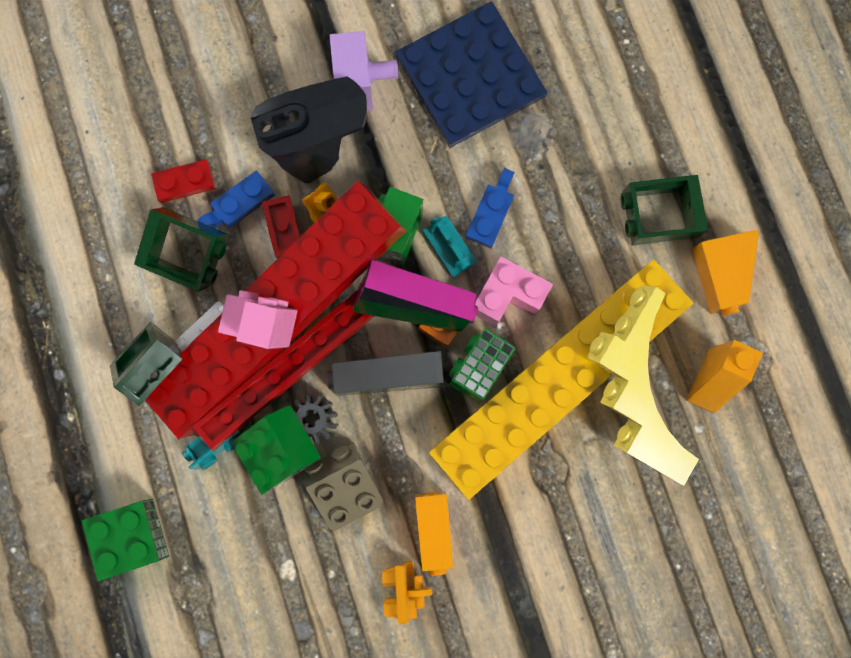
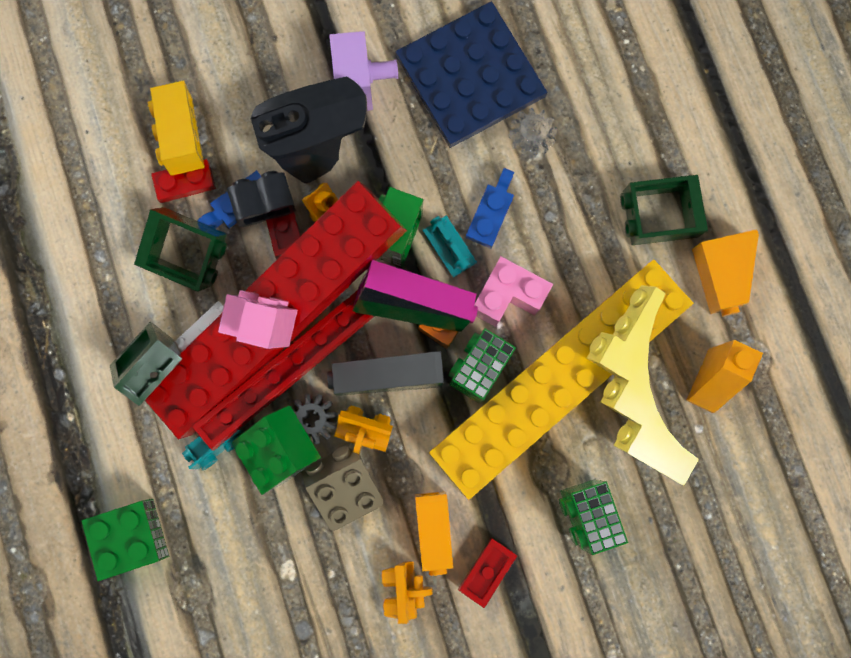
(175, 128): none -> yellow brick
(261, 198): none -> black brick
(362, 430): none -> light orange hips
(487, 572): none -> red plate
(593, 517): none -> brick

